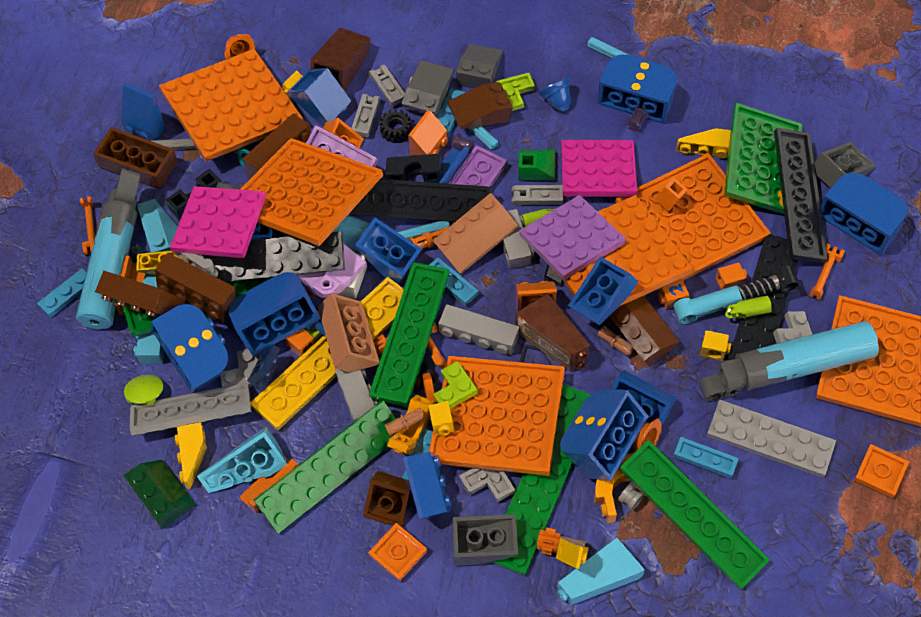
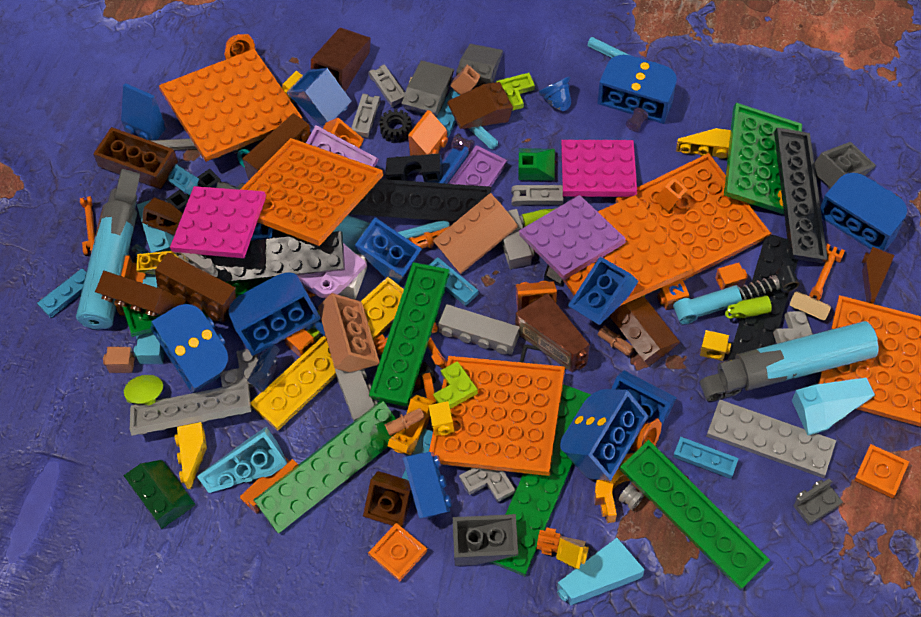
(119, 359): none -> nougat brick
(161, 216): none -> reddish brown slope
(183, 179): none -> dark azure plate
(465, 80): none -> nougat brick
(810, 305): none -> tan slope
(817, 501): none -> dark grey bracket
(827, 403): none -> medium azure wedge
(874, 271): none -> reddish brown slope

